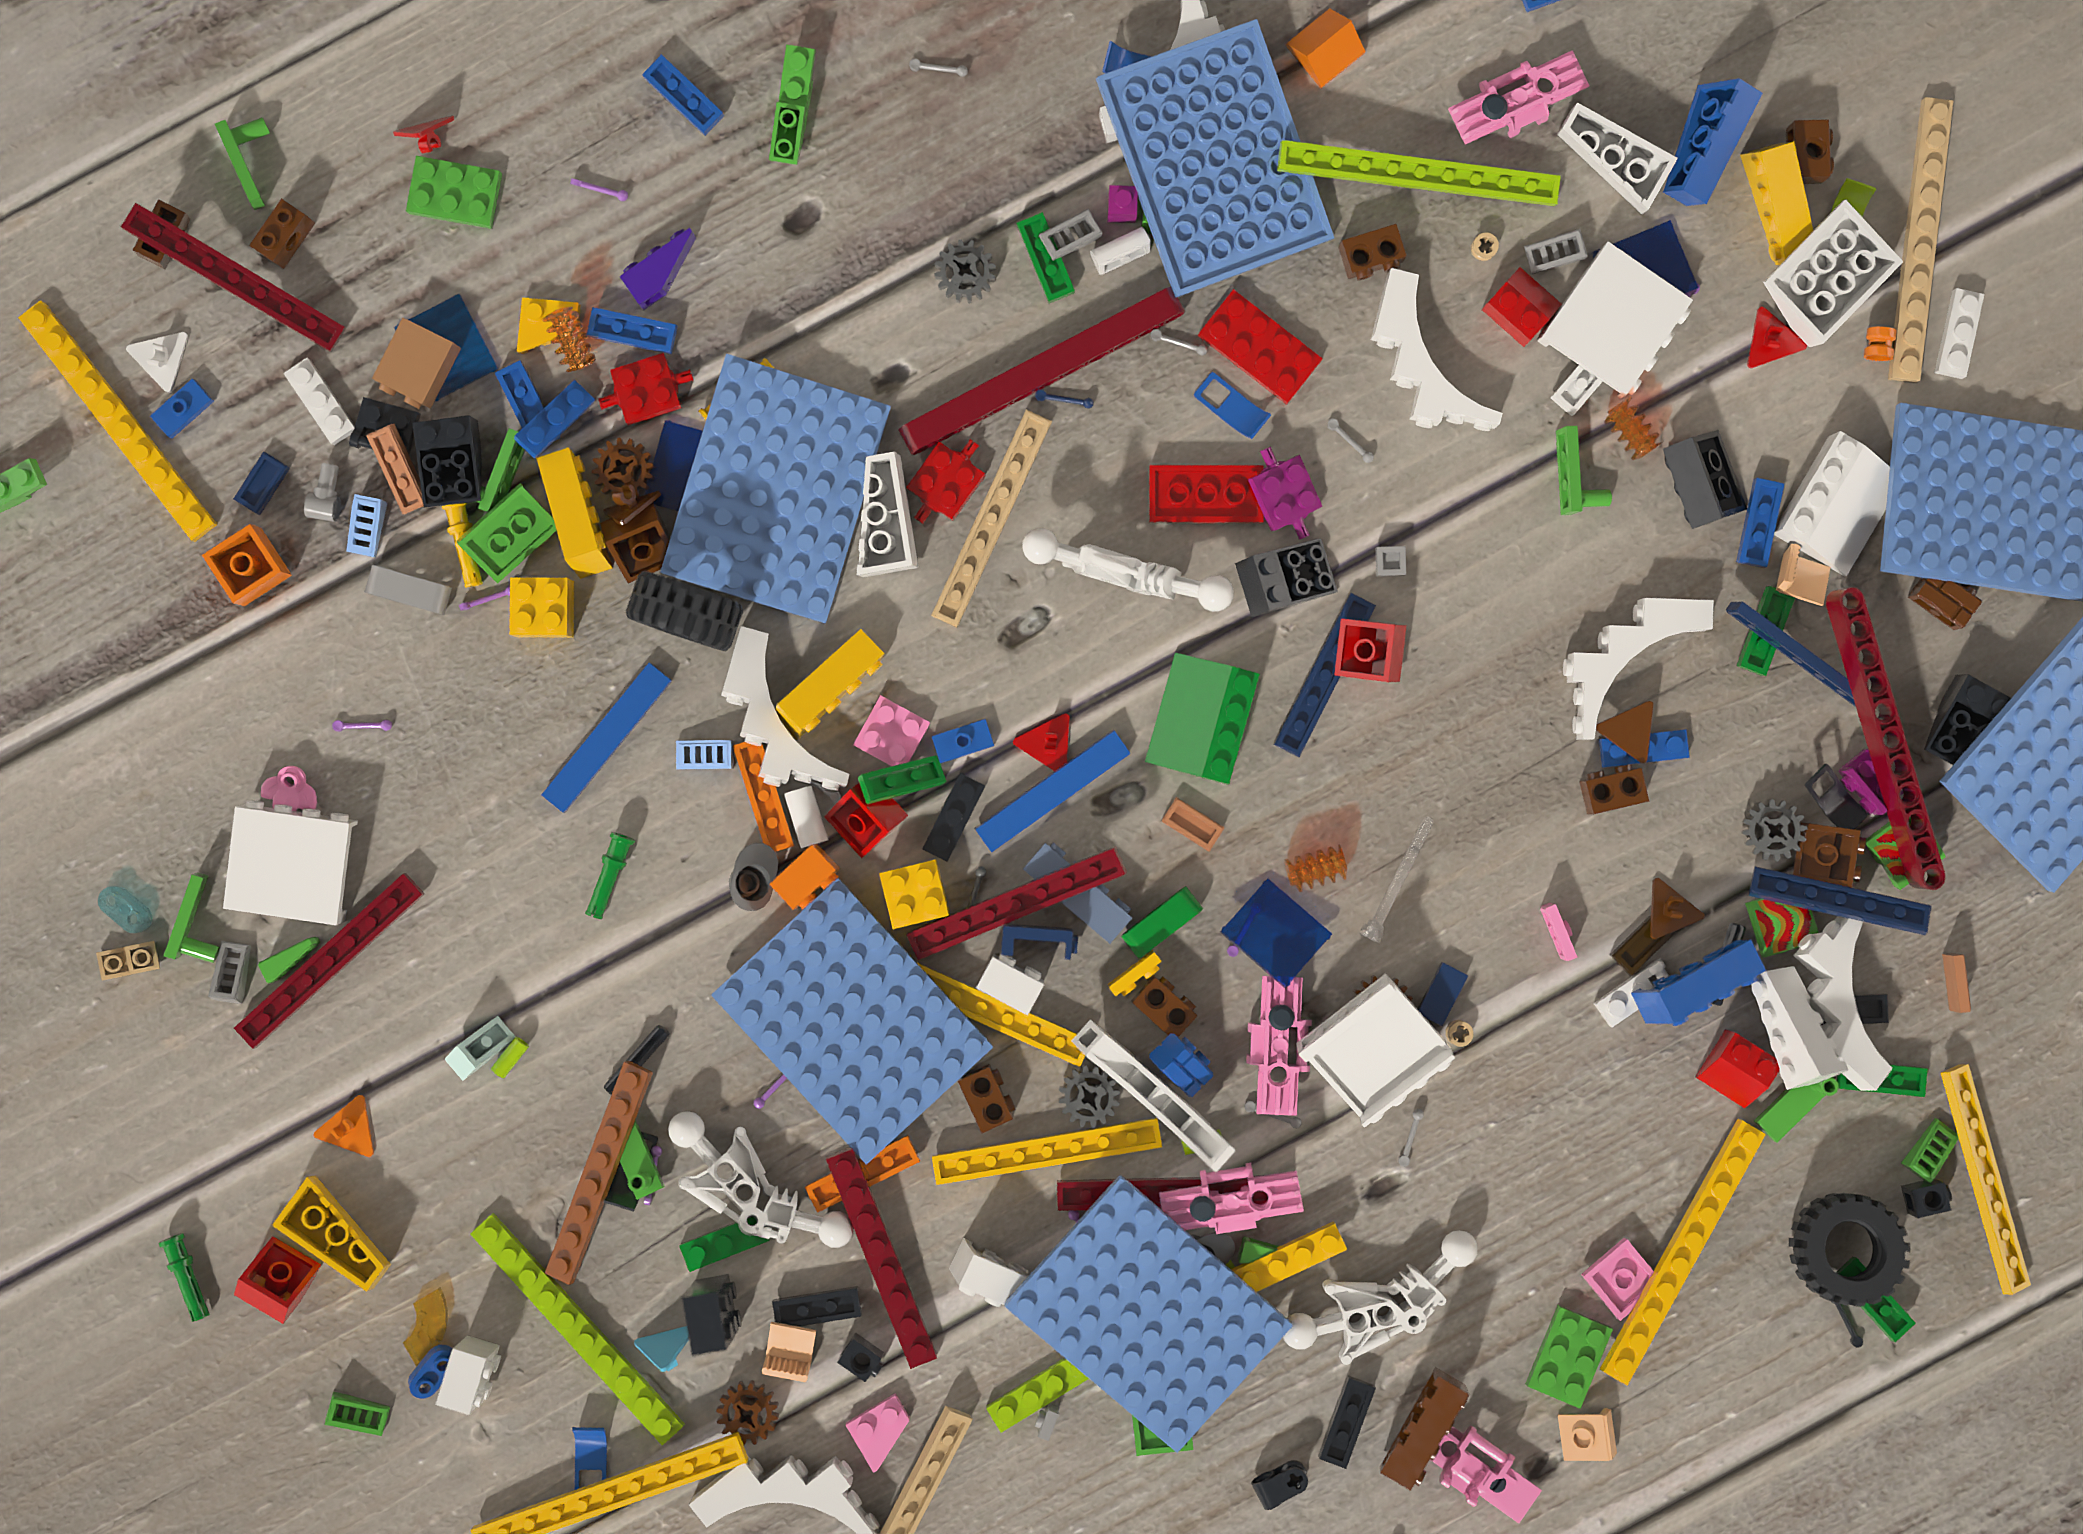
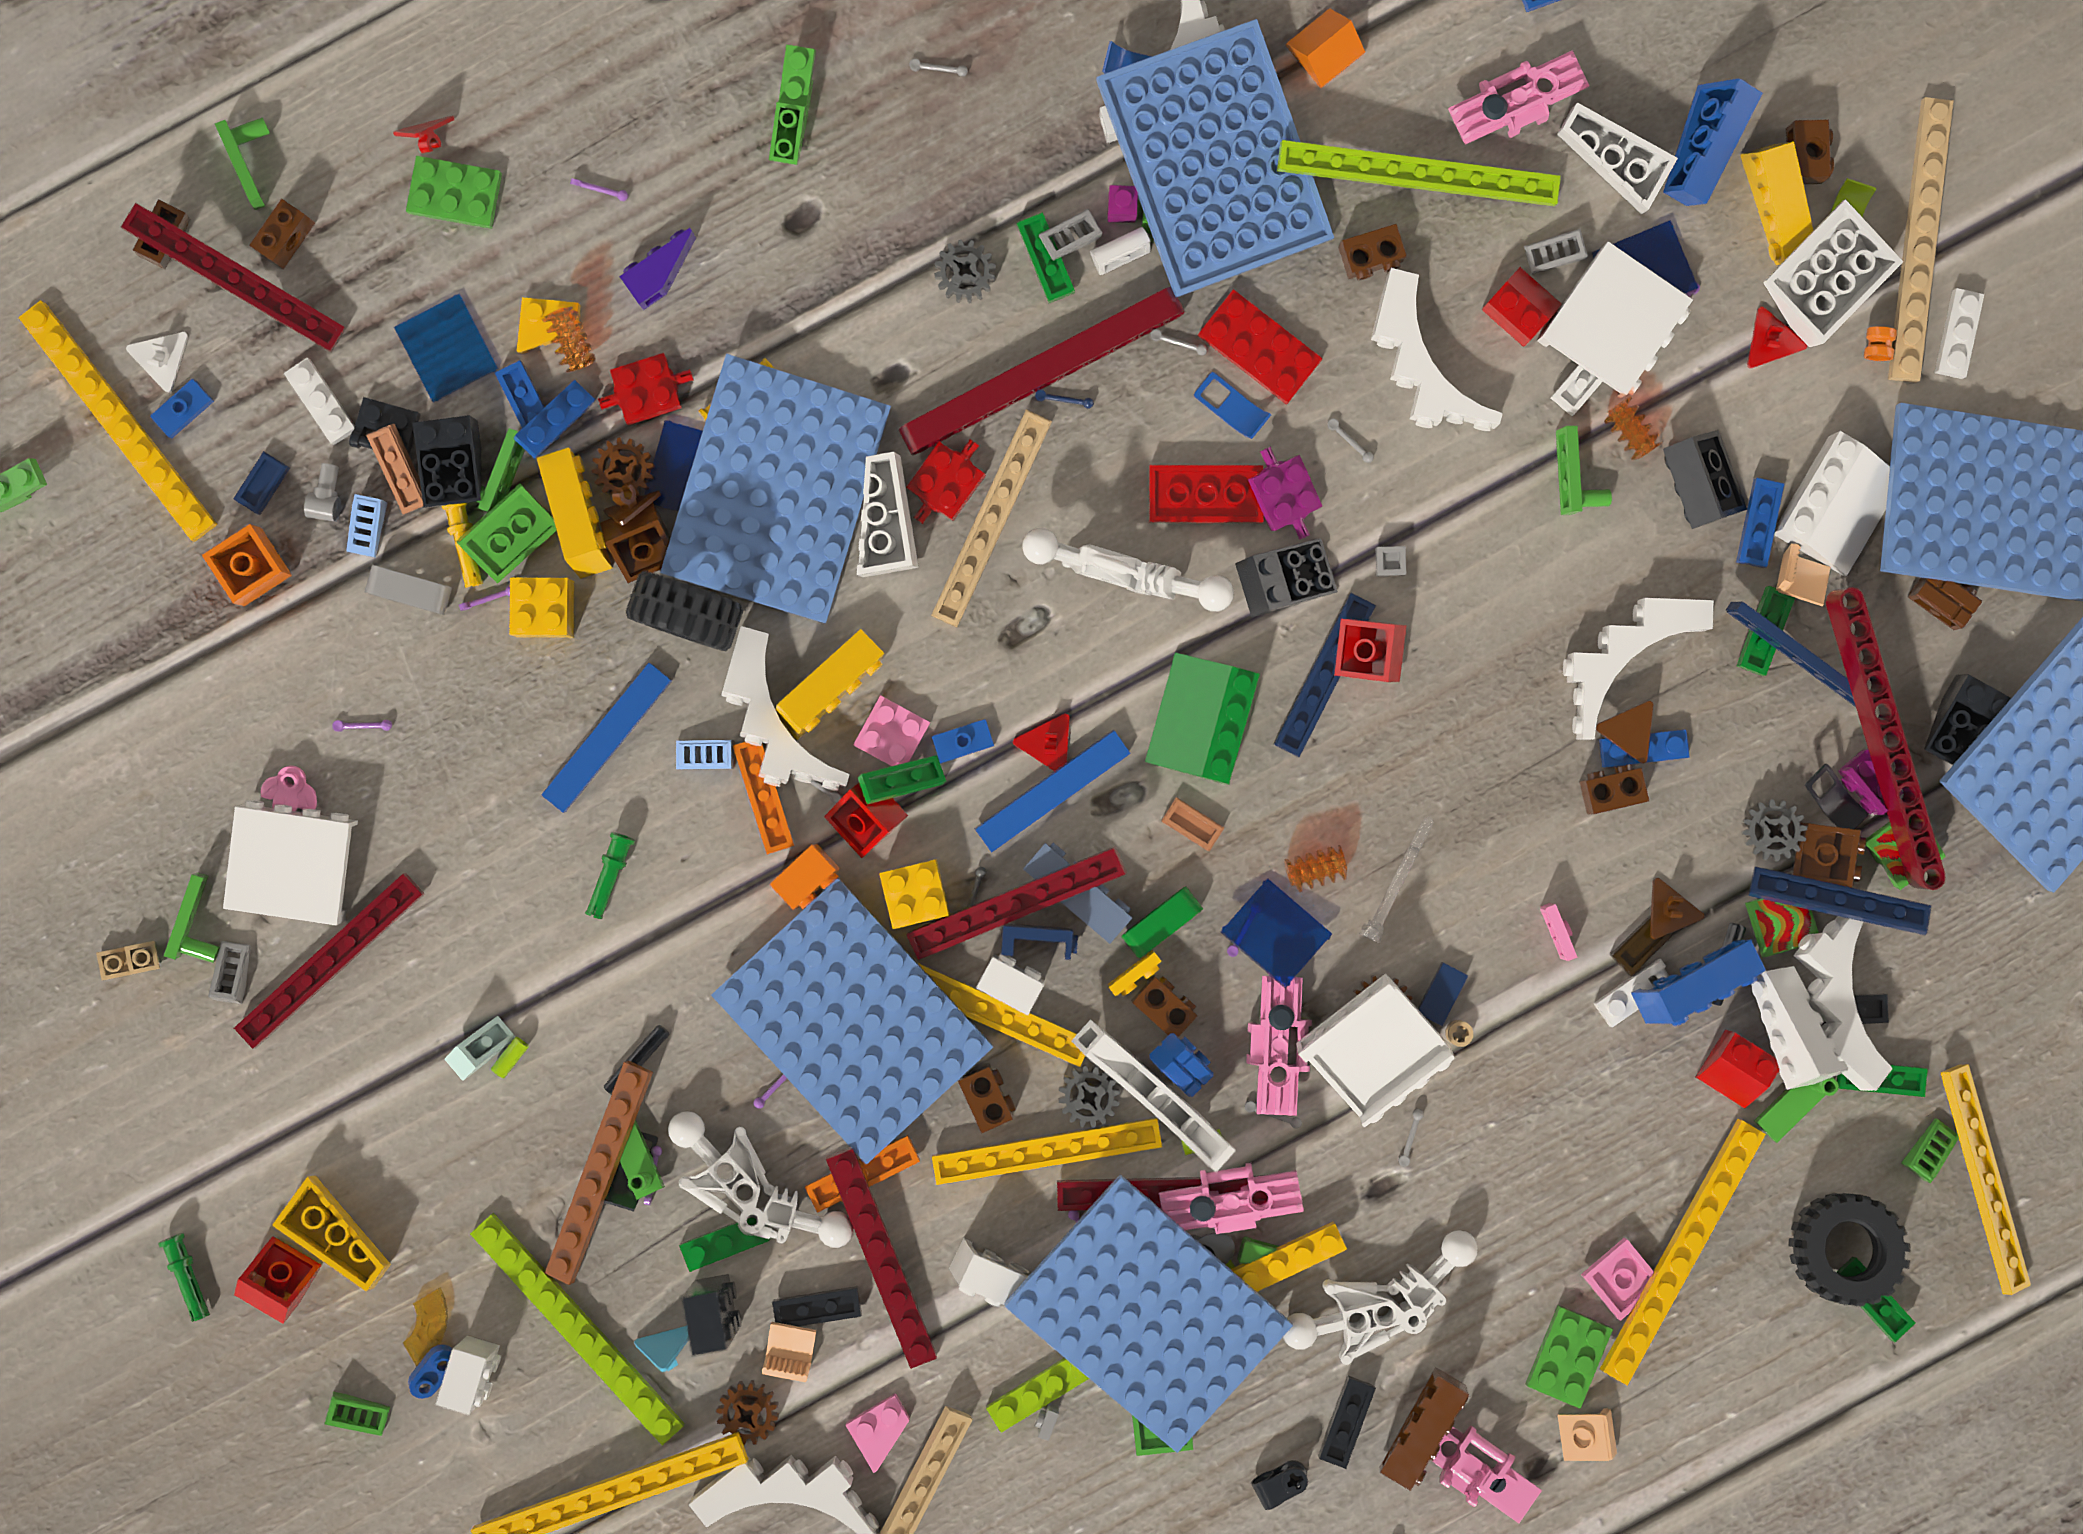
(124, 907): clear light blue plate -> none
(279, 964): bright green slope -> none
(349, 1128): orange piece -> none
(415, 364): medium nougat brick -> none
(590, 1451): blue piece -> none
(632, 330): blue plate -> none
(683, 95): blue plate -> none
(751, 876): dark grey piece -> none
(806, 816): white brick -> none
(860, 1345): black brick -> none
(953, 817): black plate -> none
(1493, 249): tan bush -> none
(1855, 1340): black hinge -> none
(1915, 1194): black brick -> none
(1956, 982): nougat tile -> none

